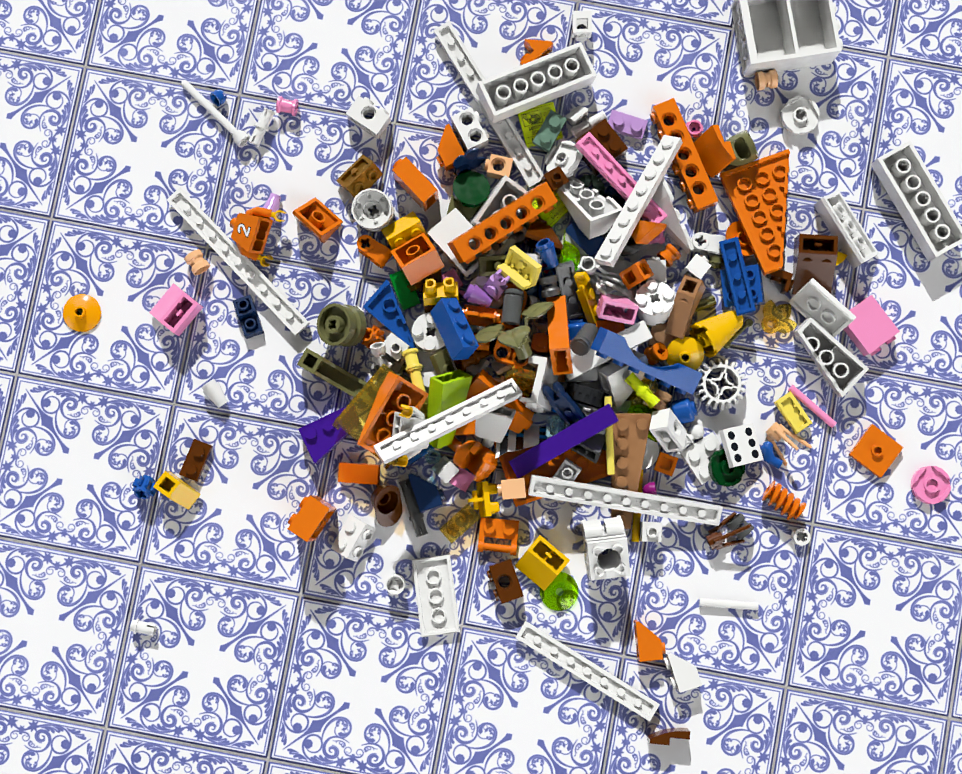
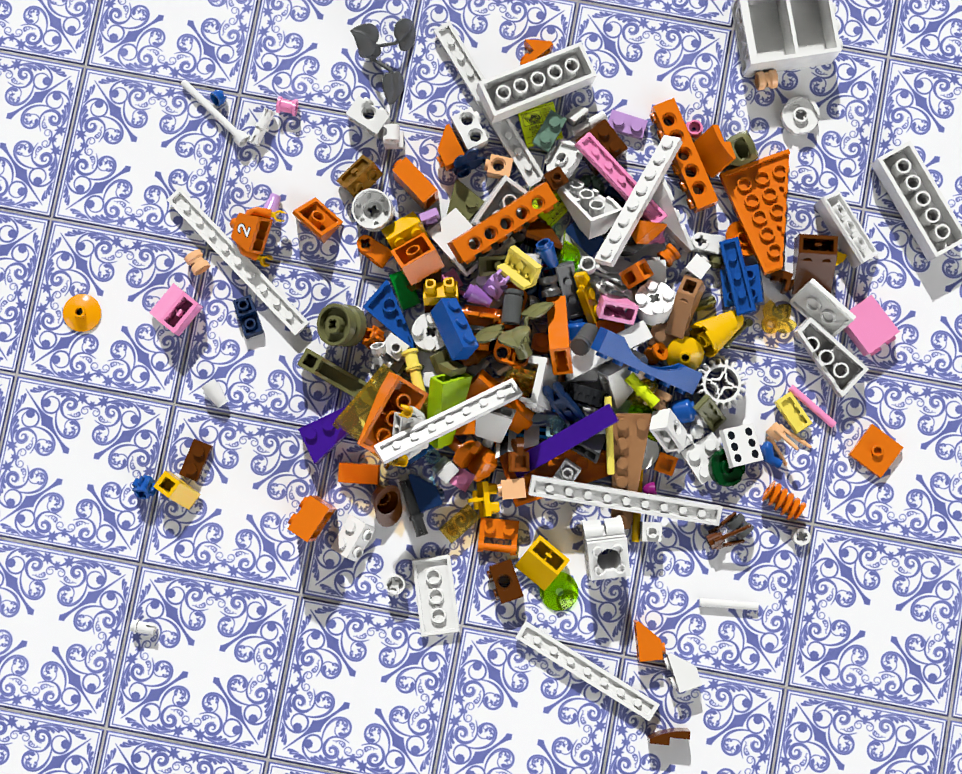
(366, 37): none -> dark grey plant
(393, 137): none -> white leg
(429, 217): none -> lavender plate
(452, 368): none -> olive tile
(471, 189): dark green tile -> none
(518, 459): none -> dark orange plate
(584, 20): white brick -> none
(709, 413): none -> olive plate
(930, 484): bright pink tile -> none

